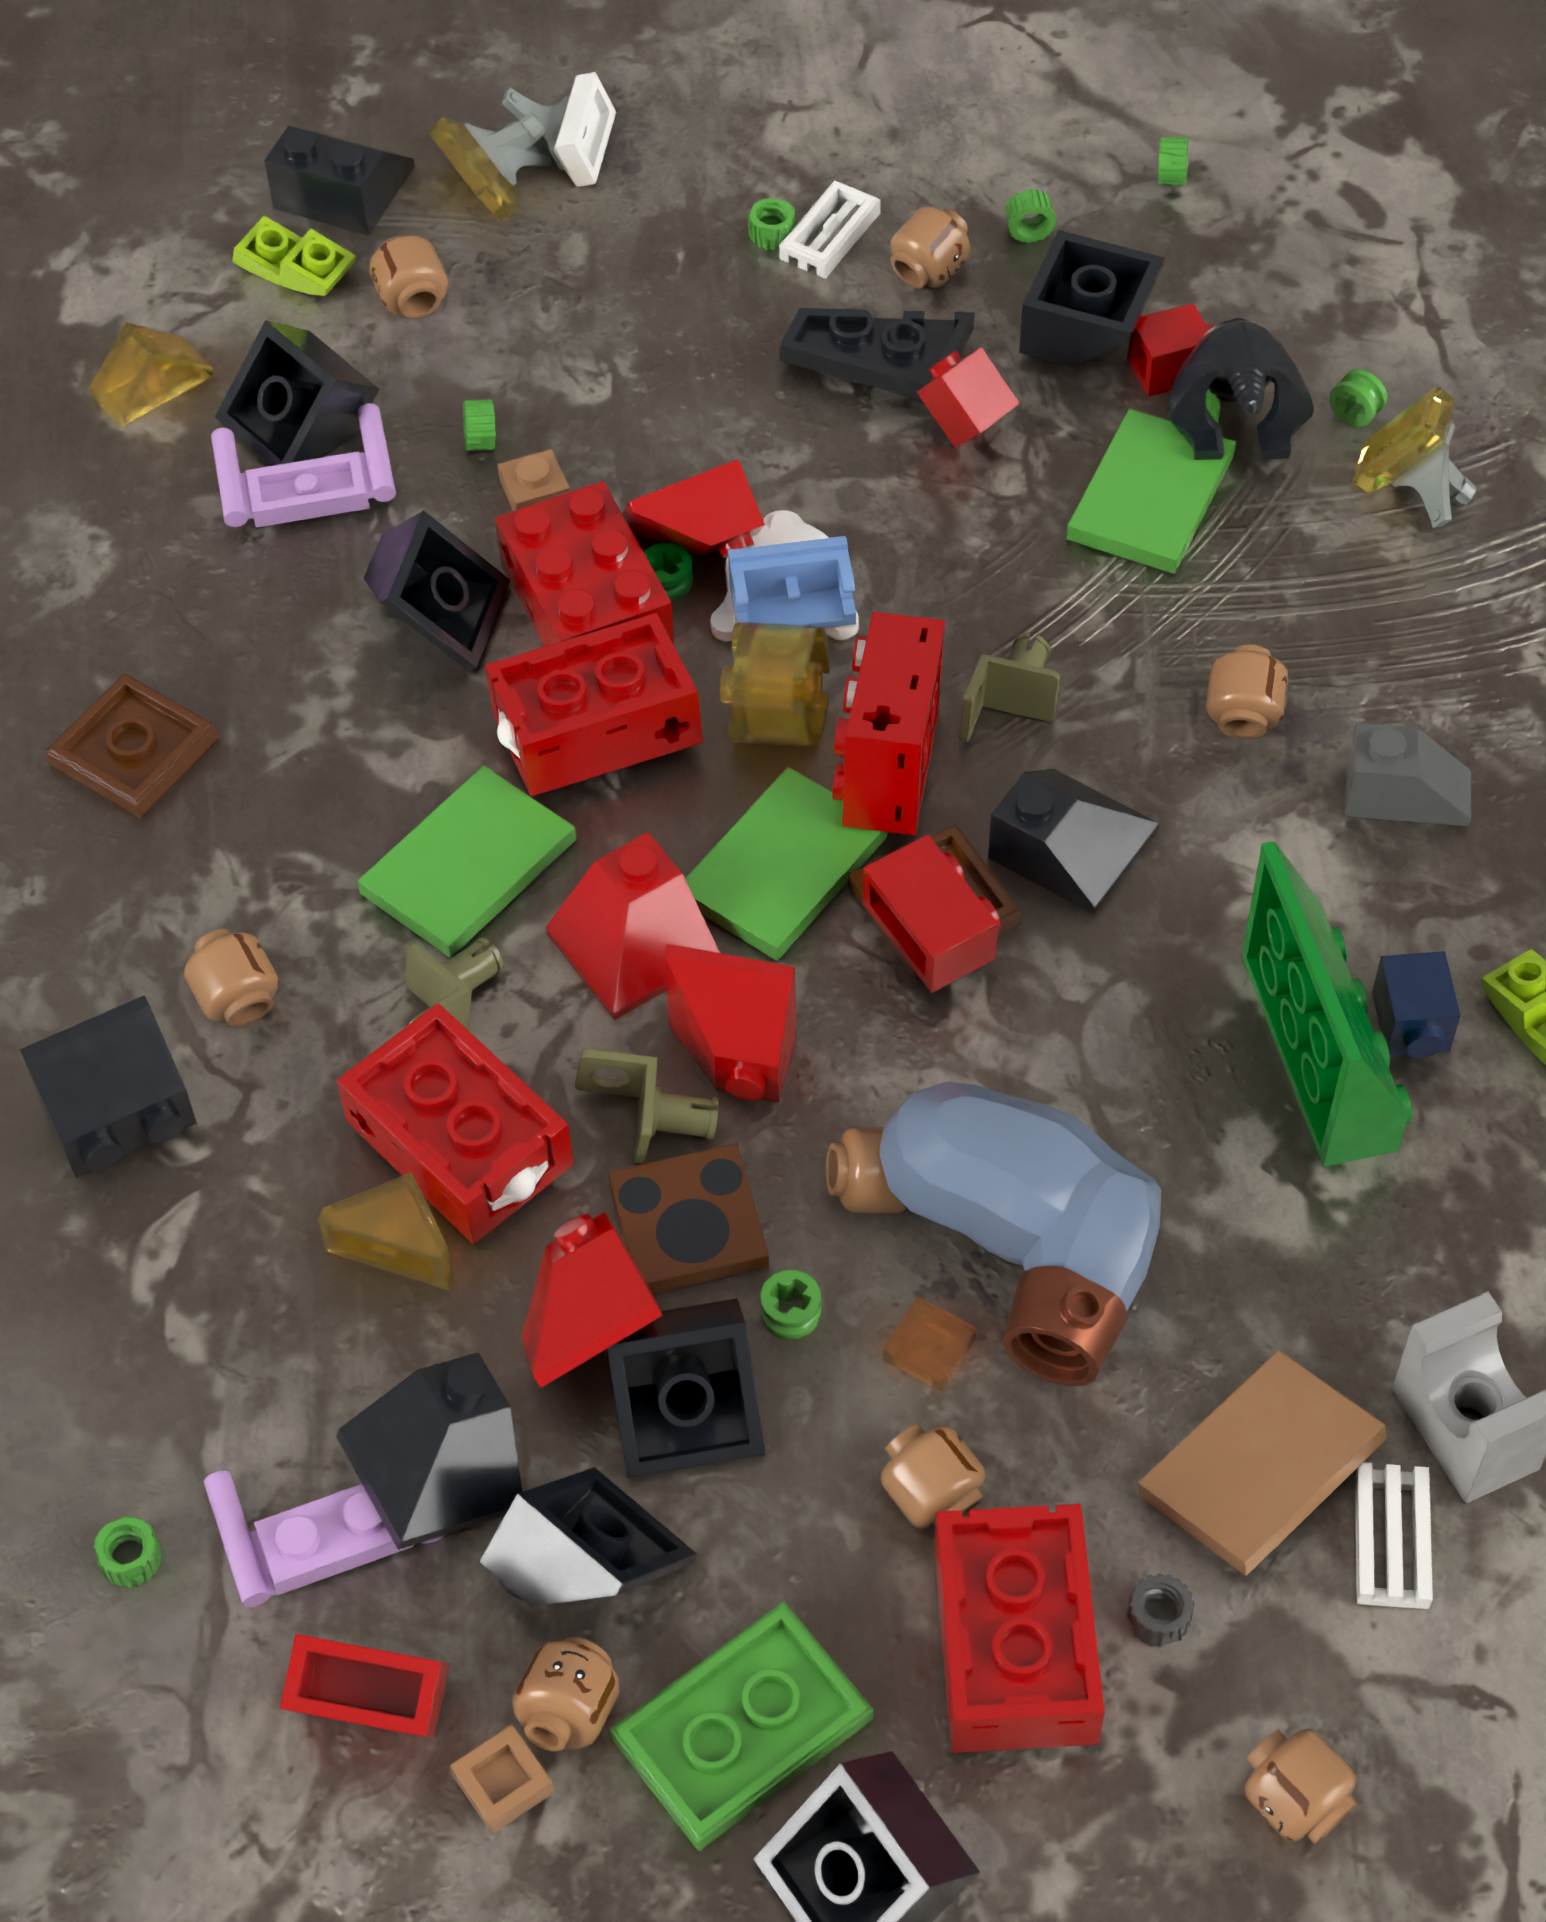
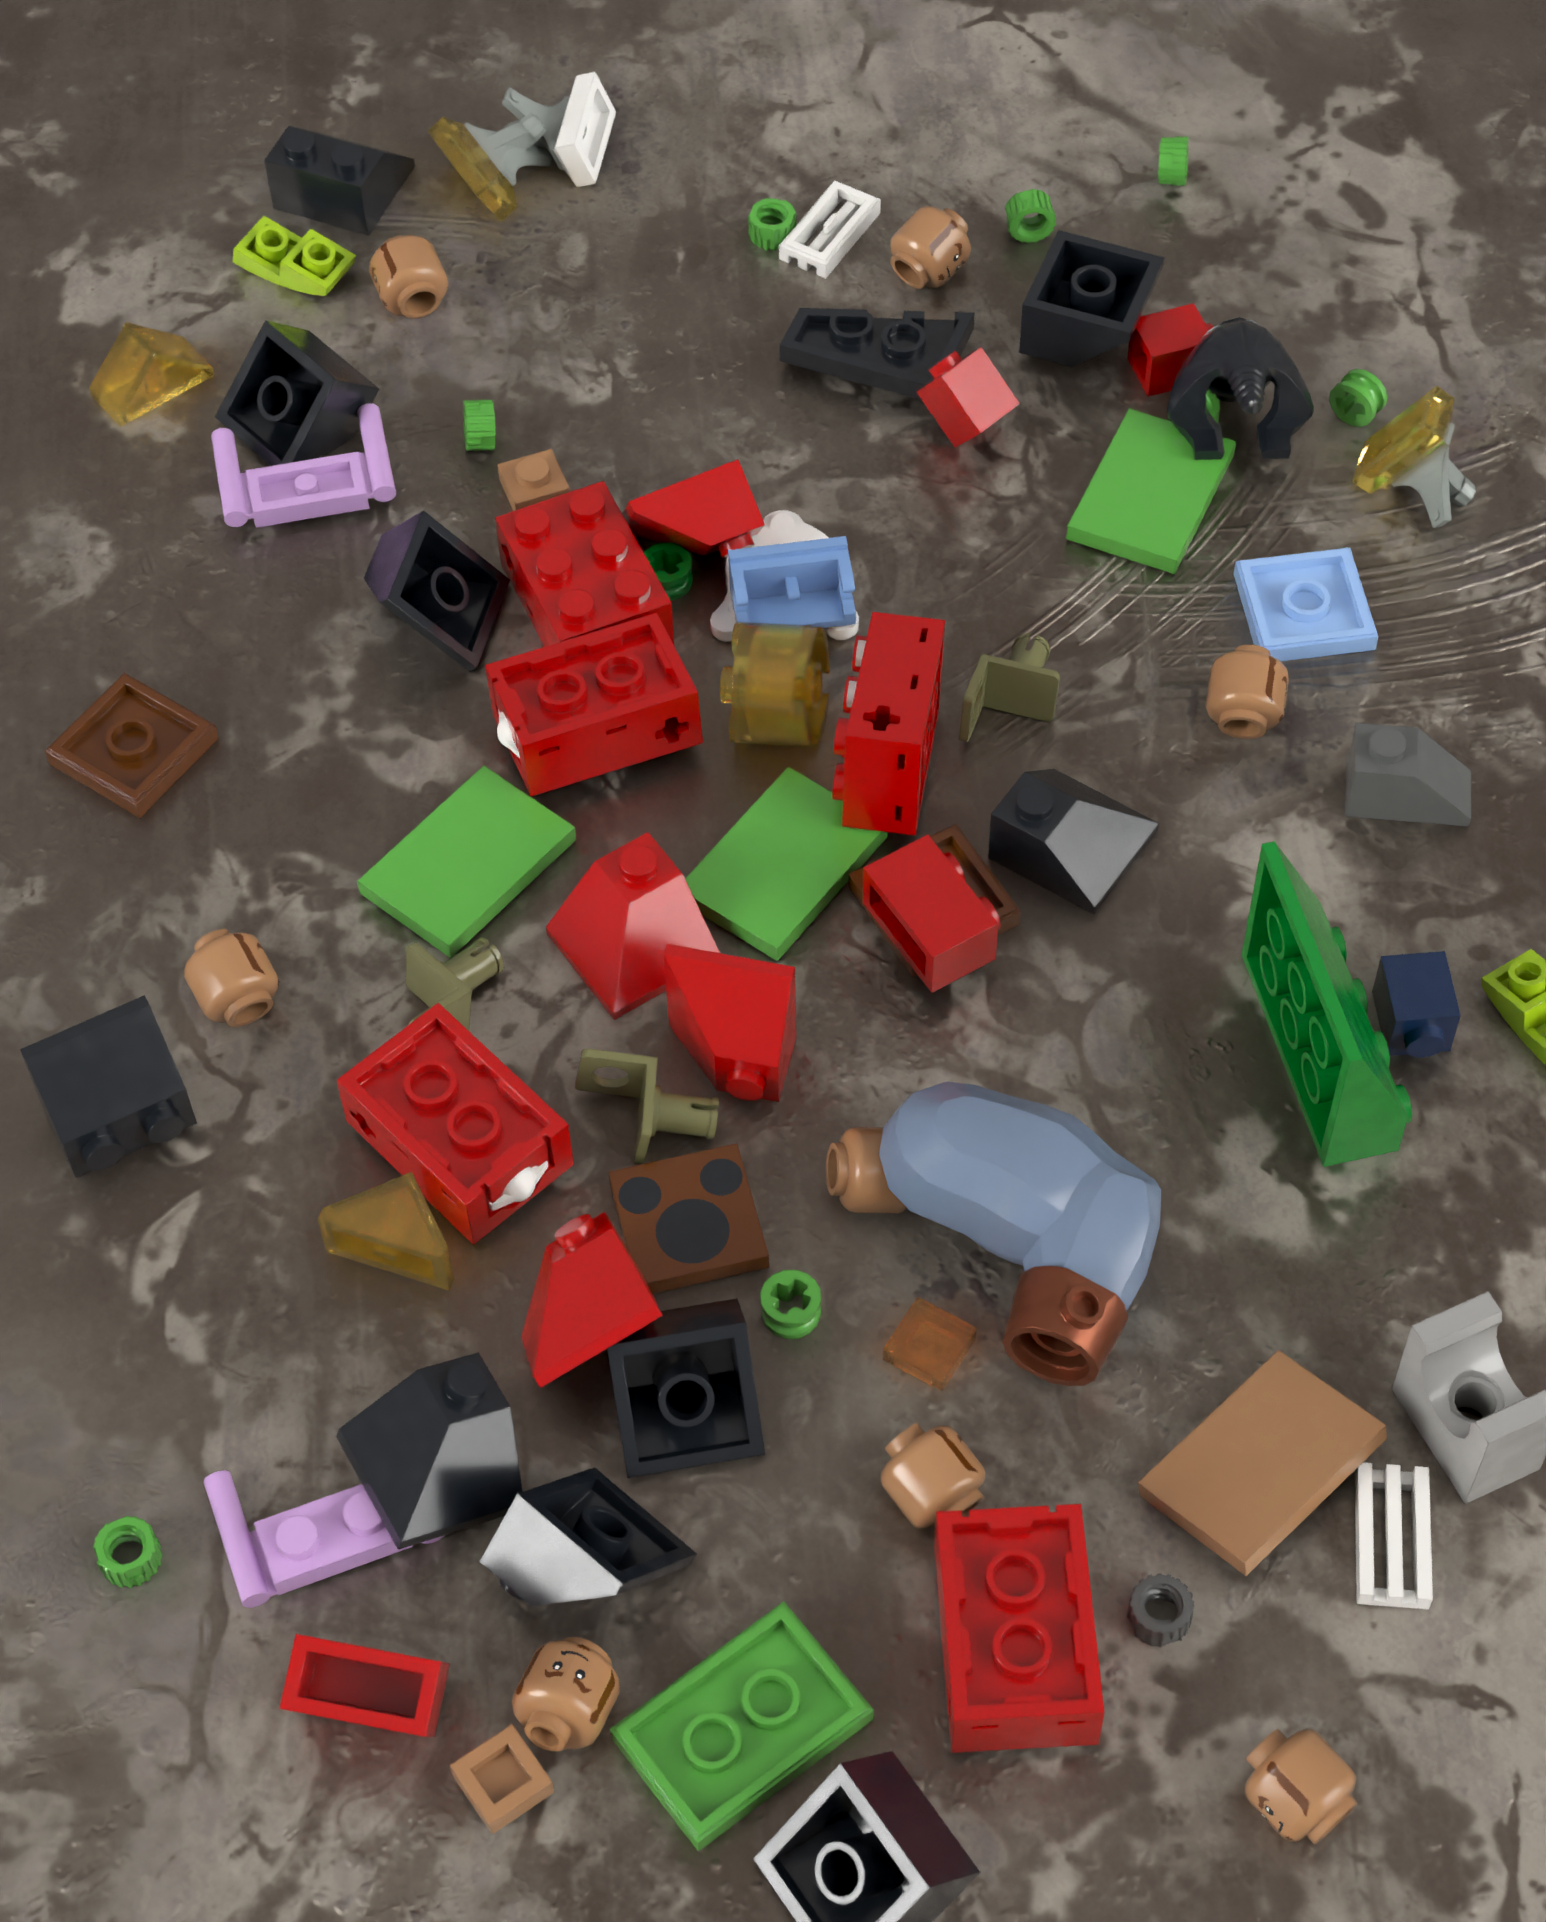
(1306, 604): none -> light blue tile

